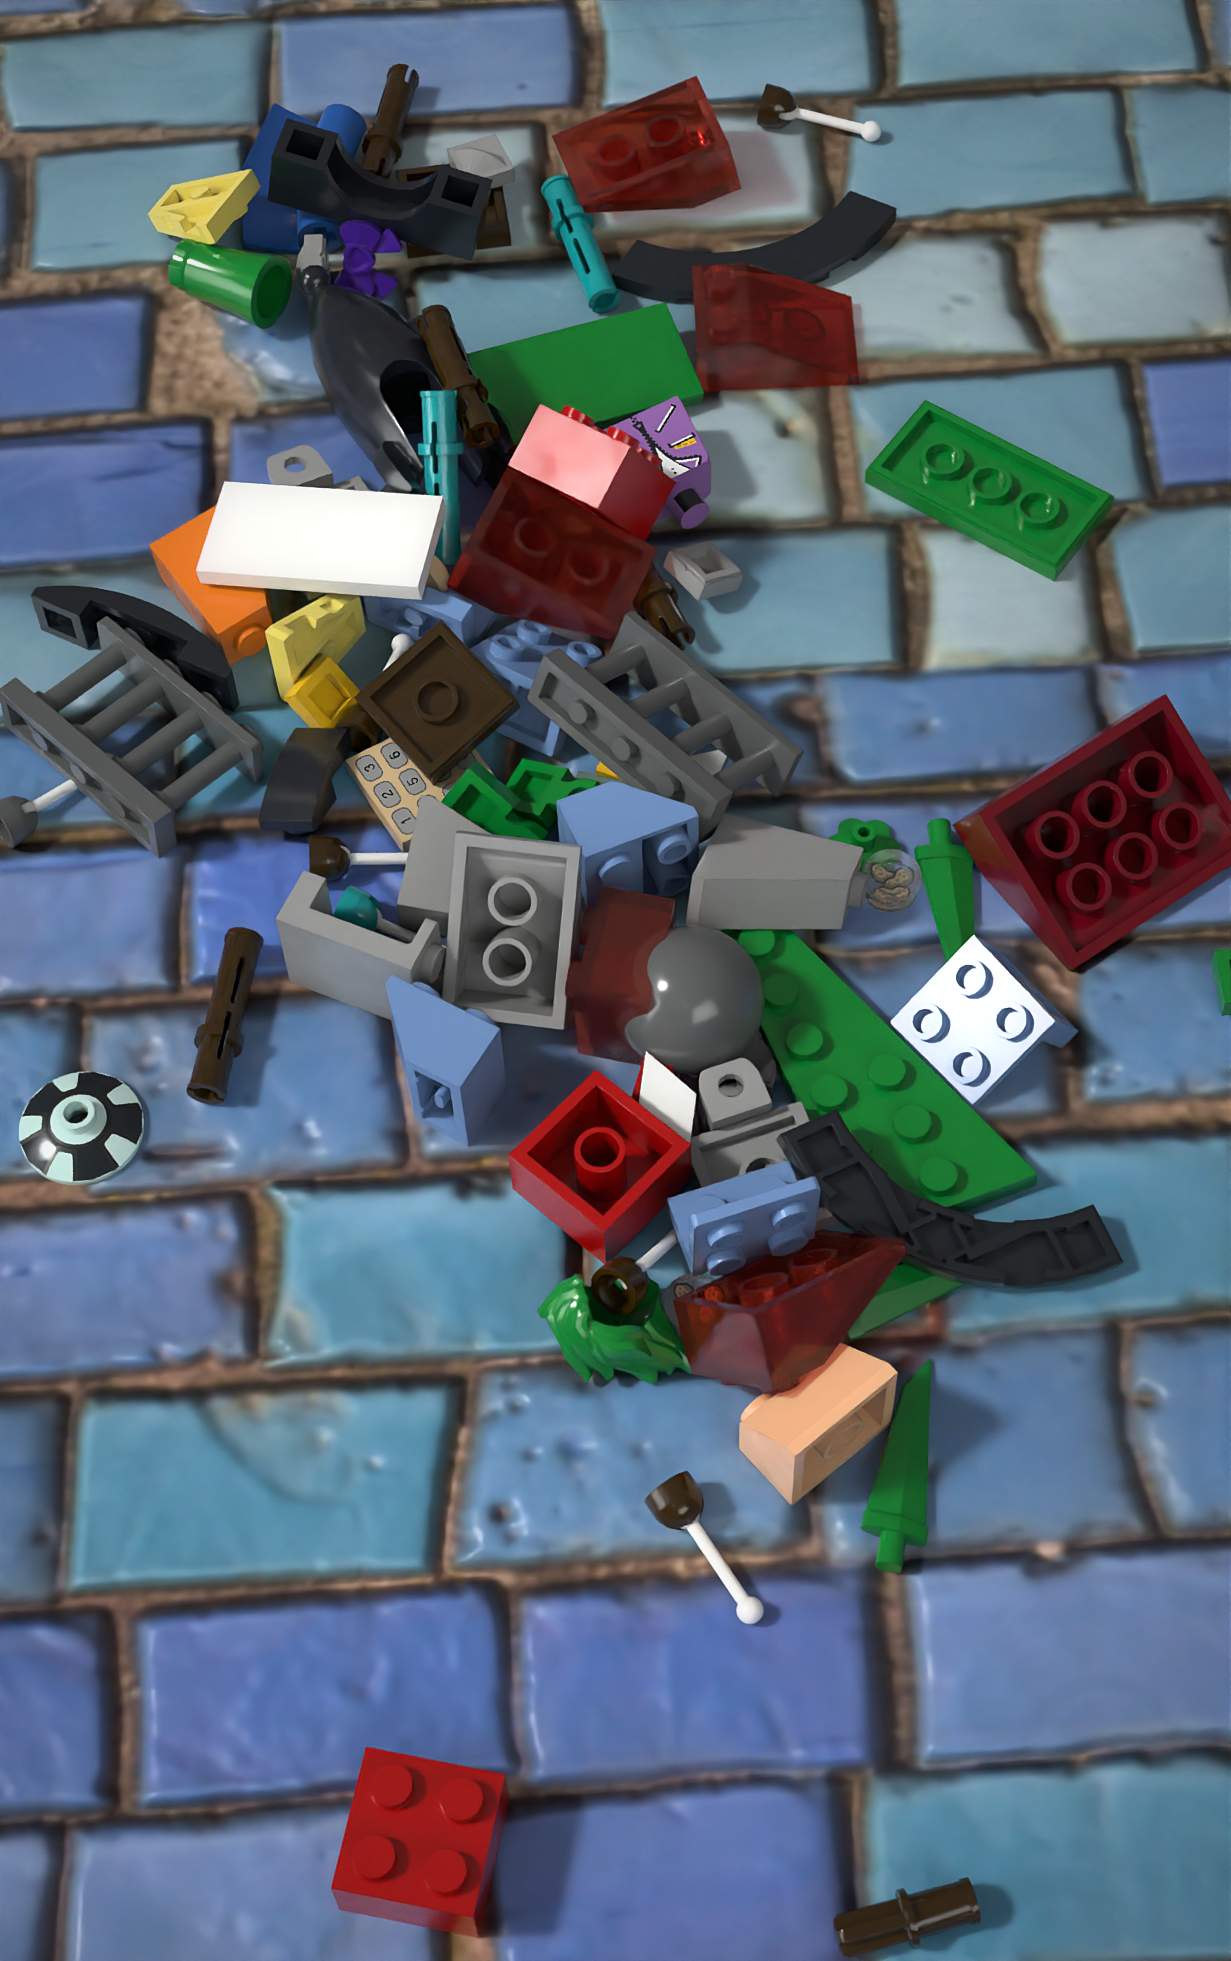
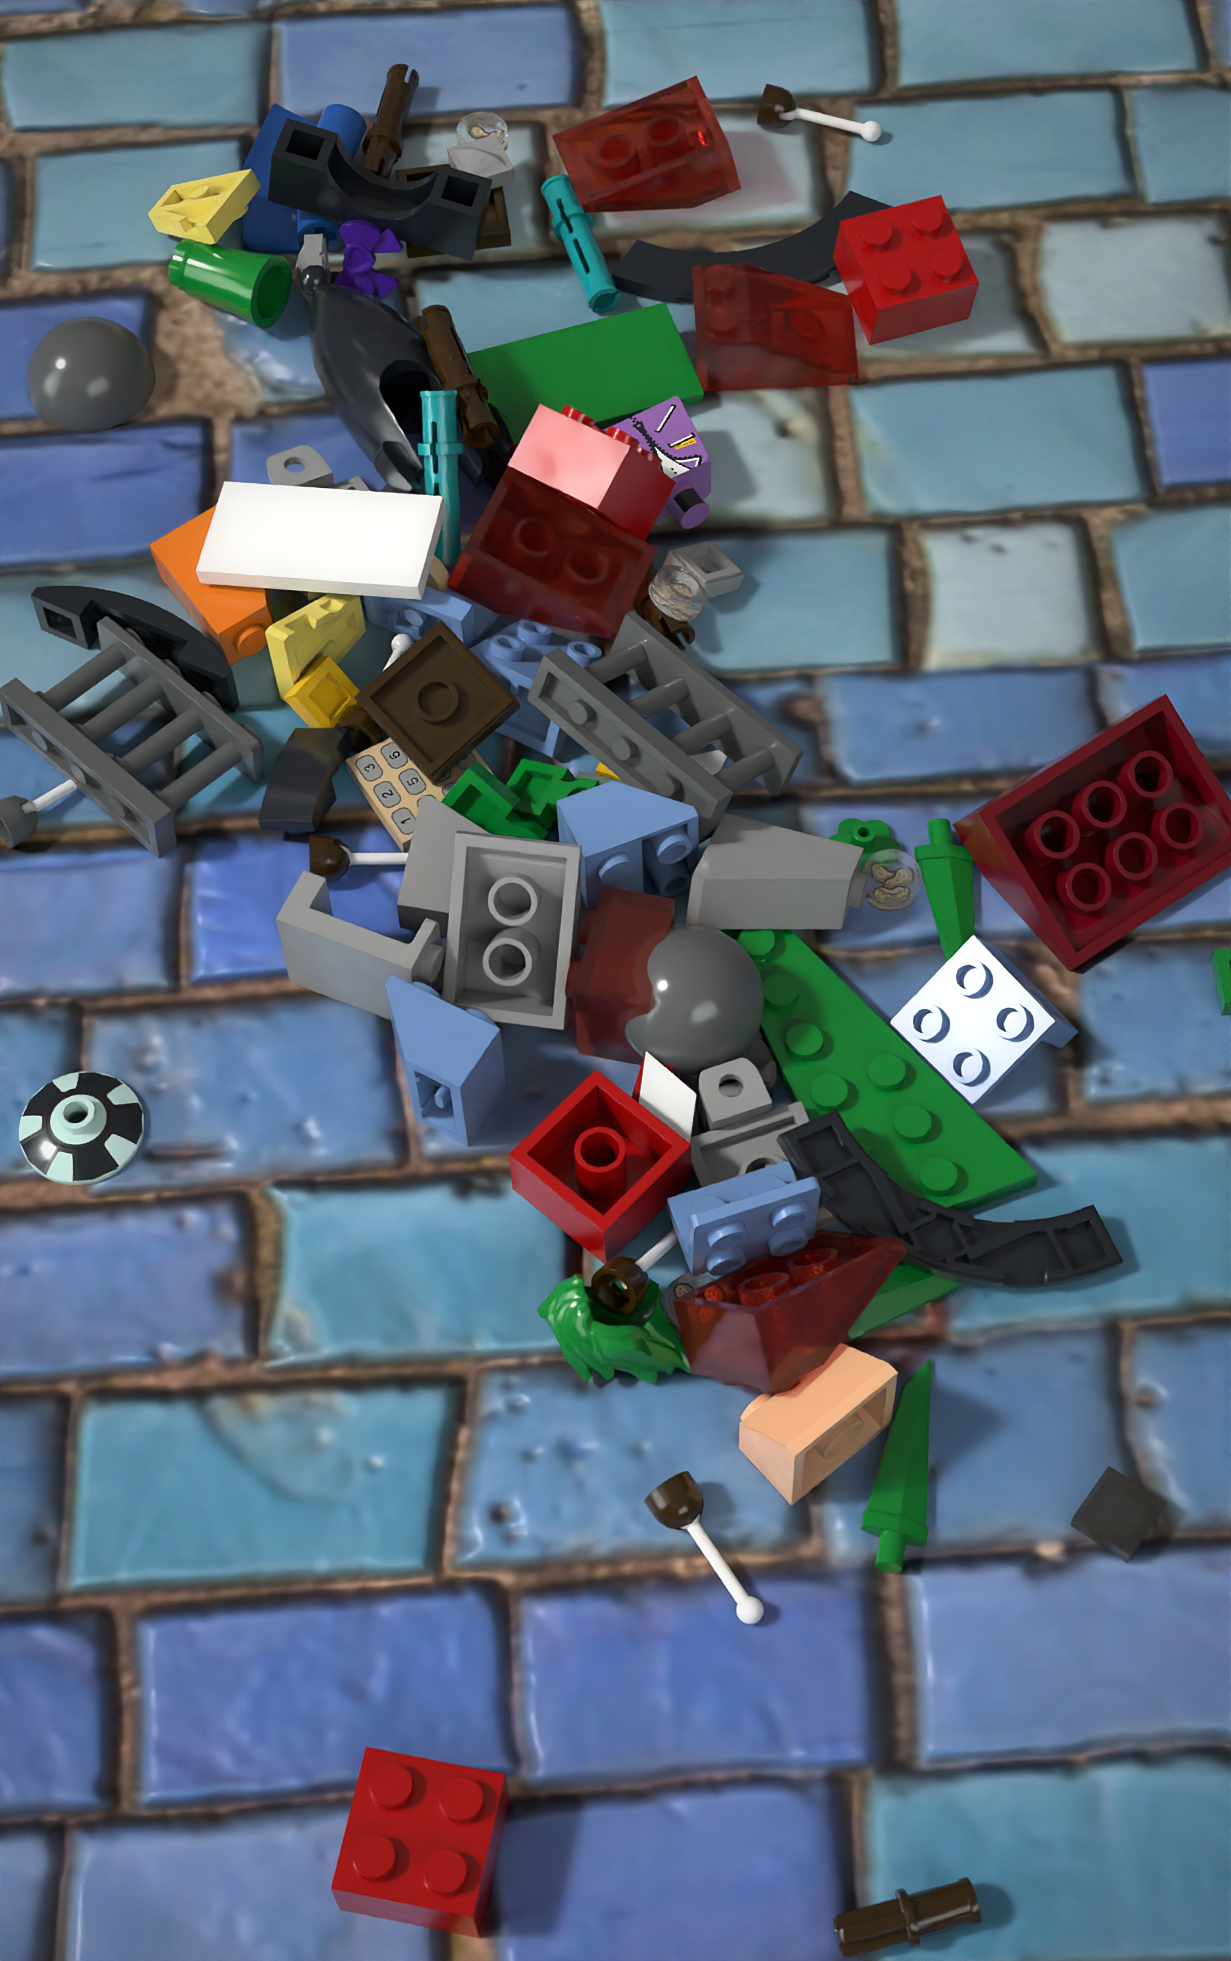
(89, 375): none -> dark grey piece
(220, 1036): dark brown pin -> none
(364, 911): teal hinge -> none
(482, 125): none -> clear tile
(678, 592): none -> clear tile
(905, 269): none -> red brick
(989, 490): green tile -> none
(1118, 1514): none -> clear smoke tile

